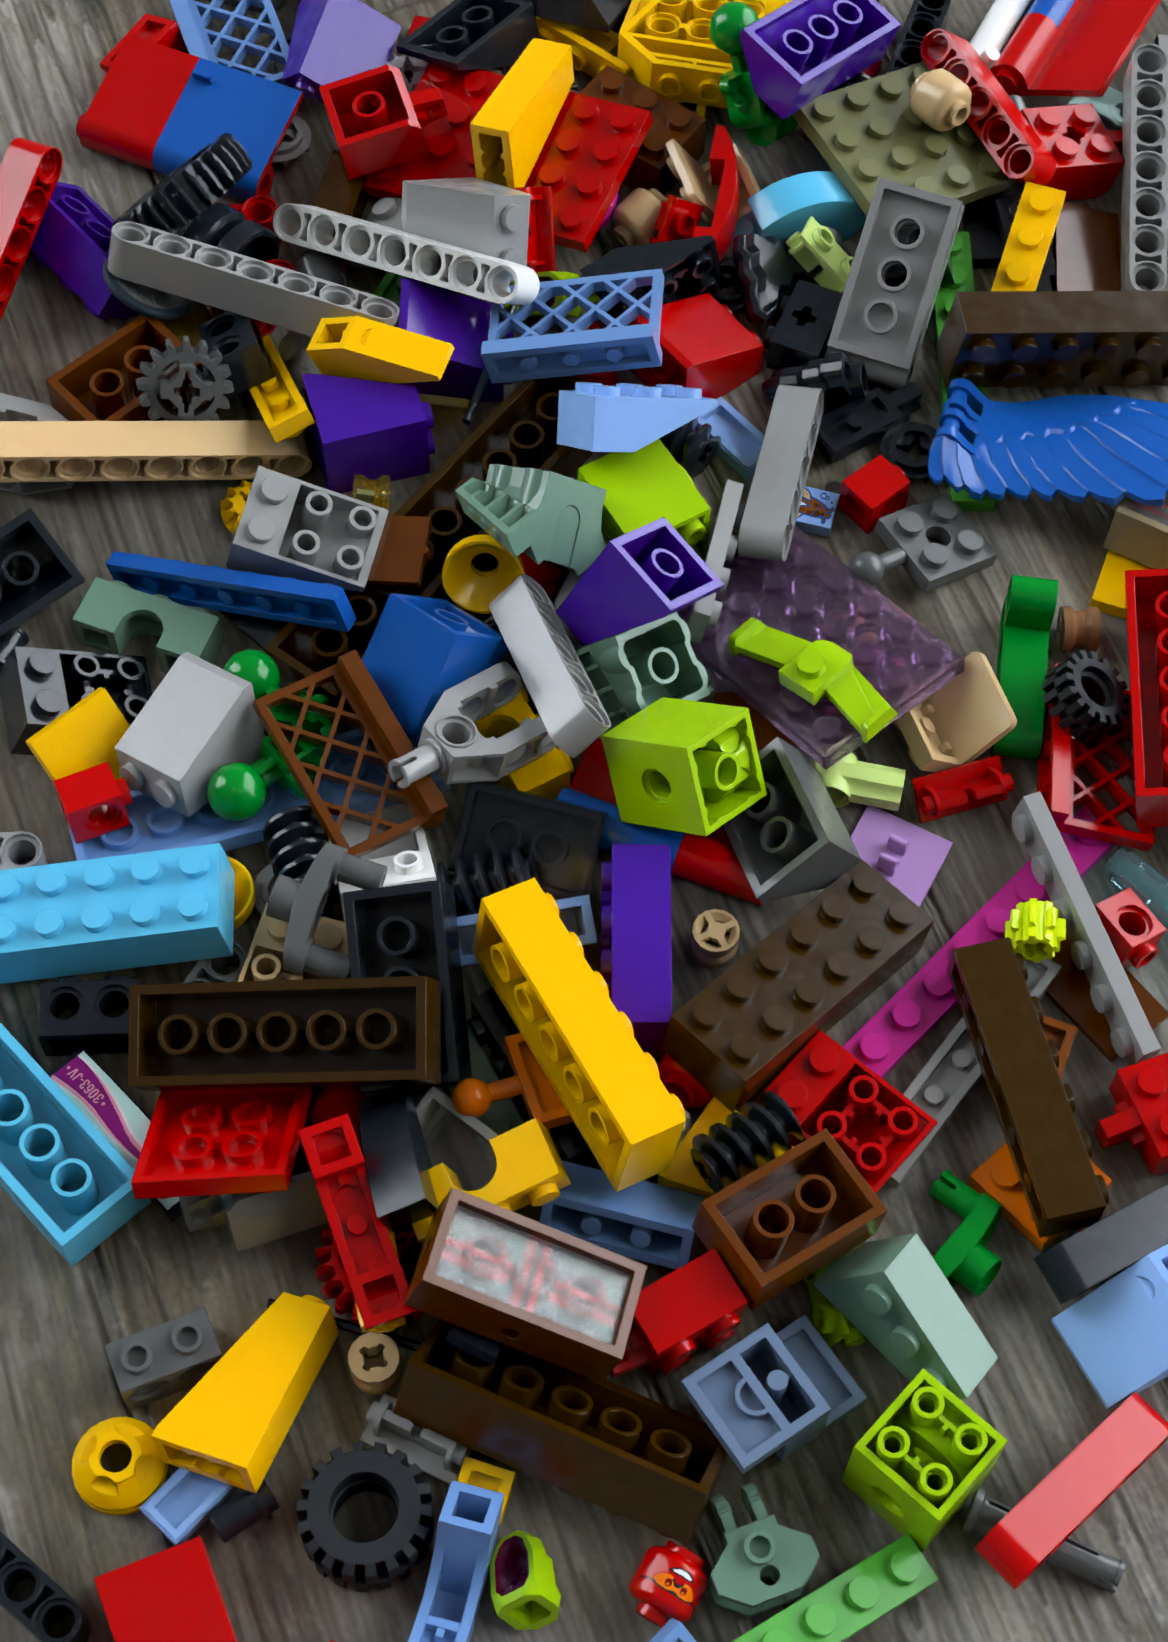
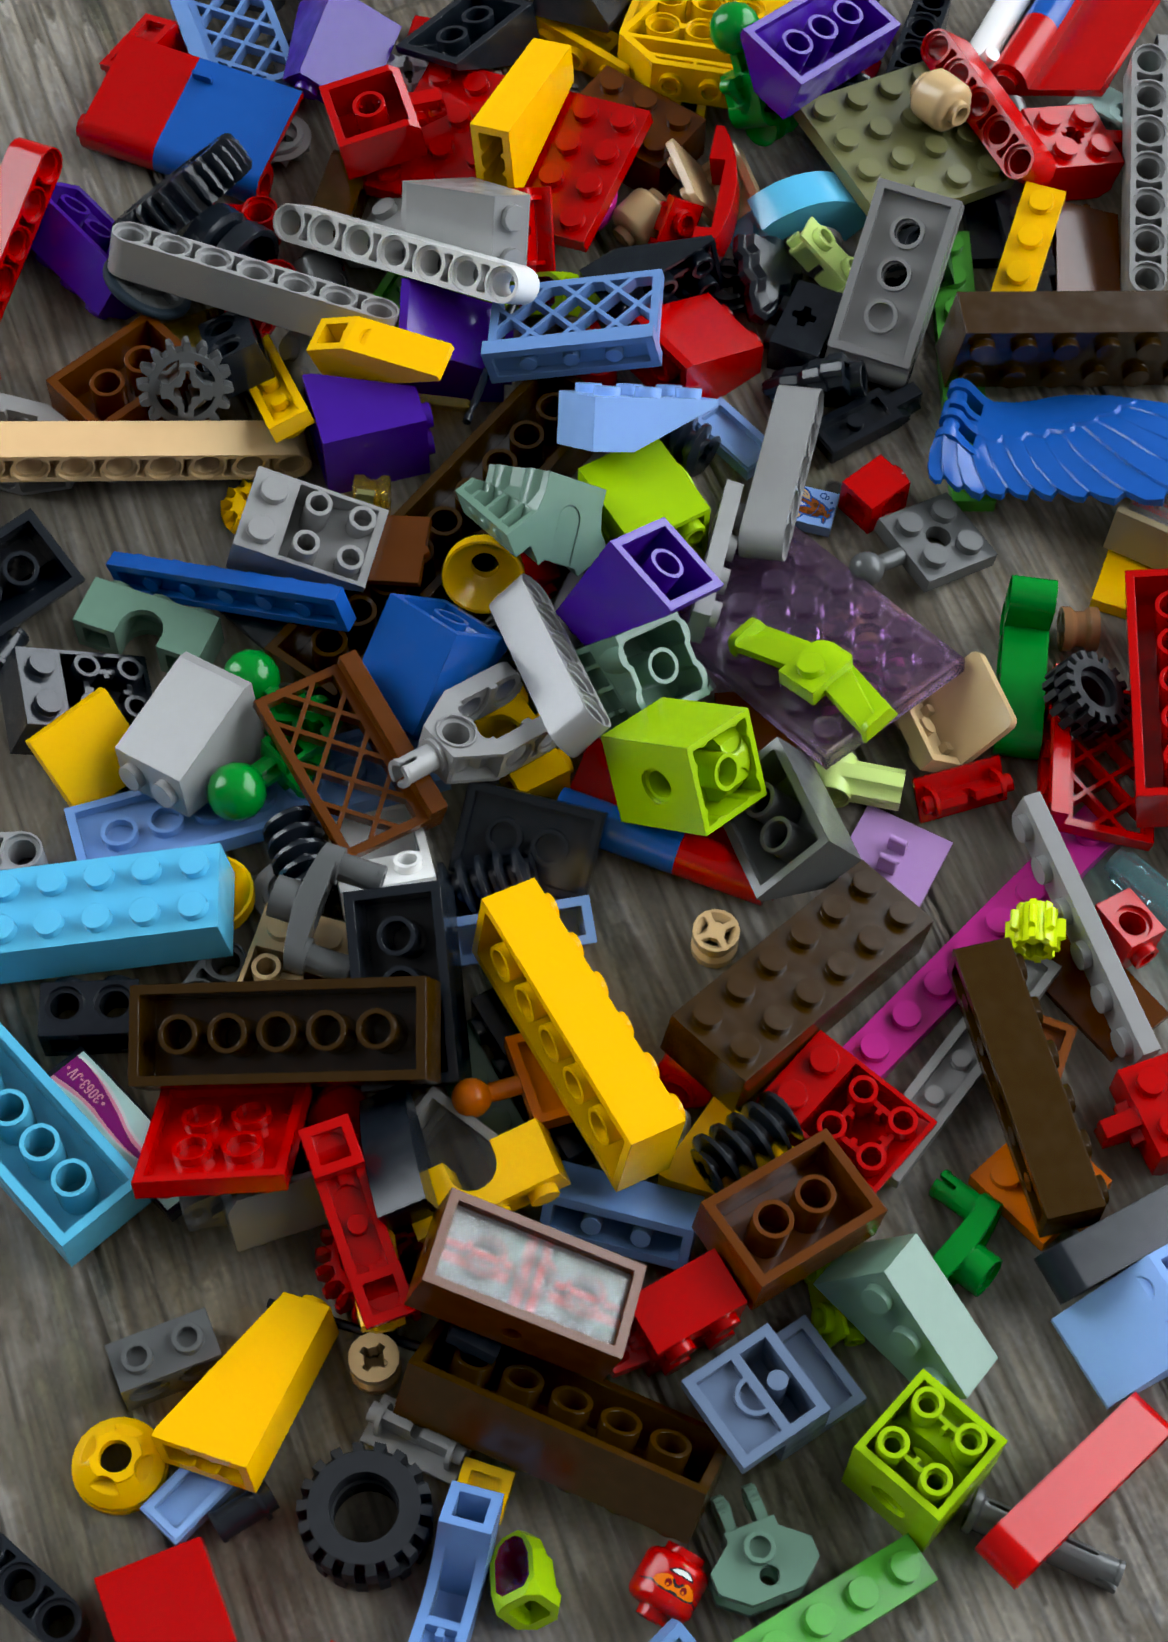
(93, 802): red brick -> none
(638, 939): dark purple brick -> none
(897, 445): black gear -> none

